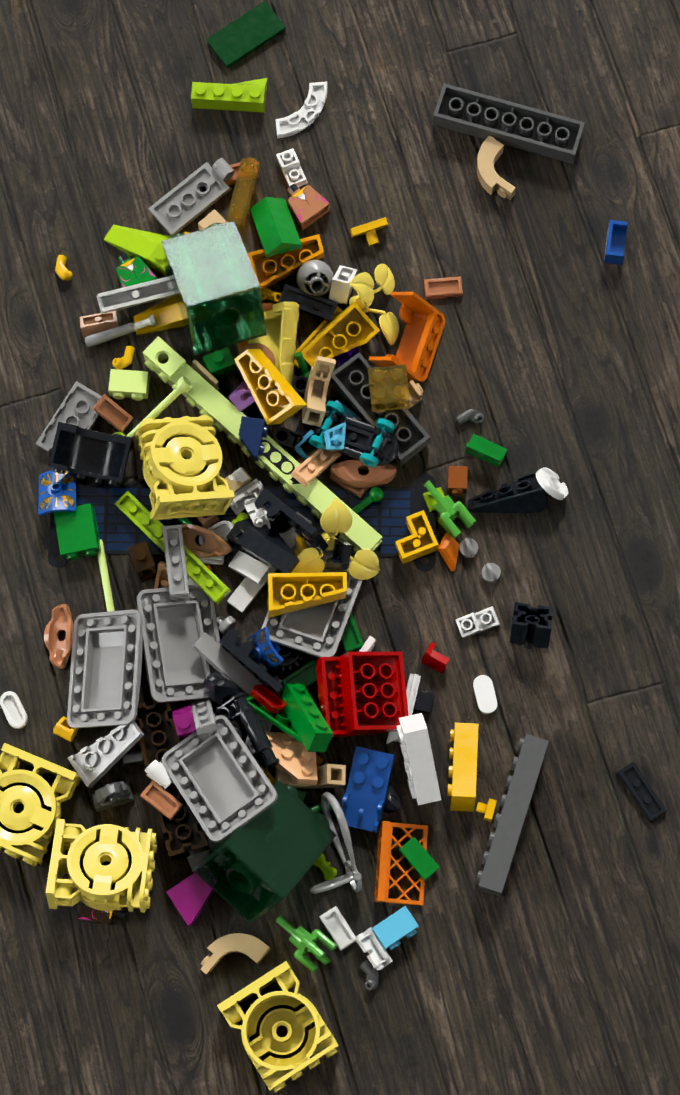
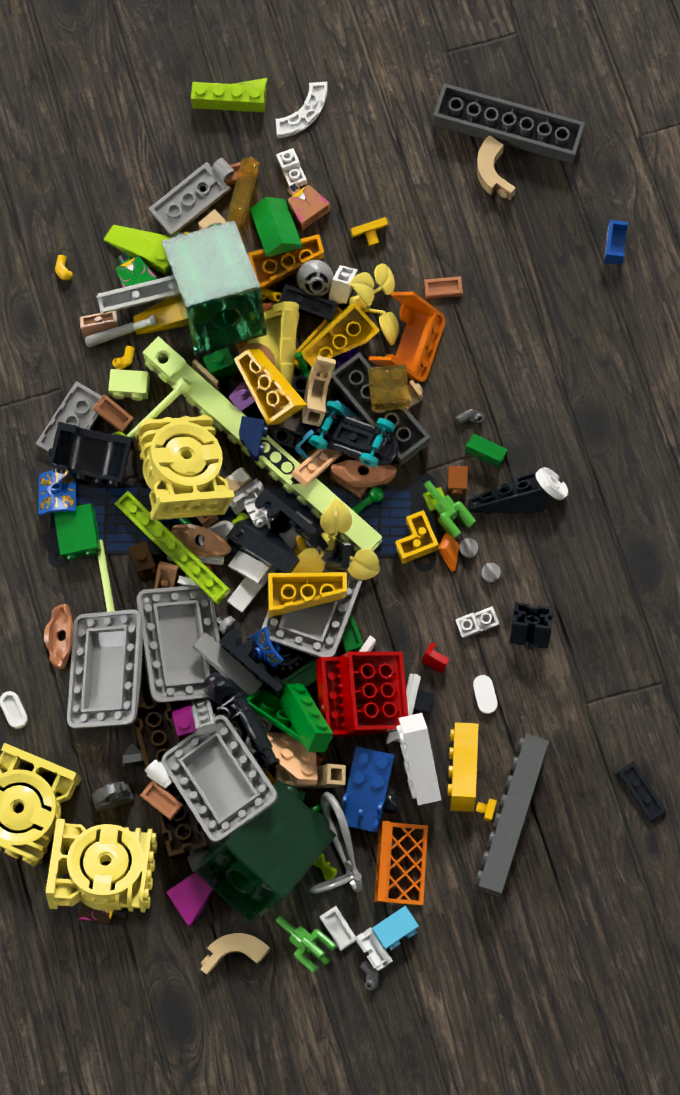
(64, 730): yellow brick -> none
(101, 756): light grey wing -> none
(175, 561): light grey tile -> none
(246, 34): dark green tile -> none
(268, 699): red tile -> none
(319, 1042): light yellow brick -> none
(335, 437): medium azure piece -> none
(419, 858): green tile -> none

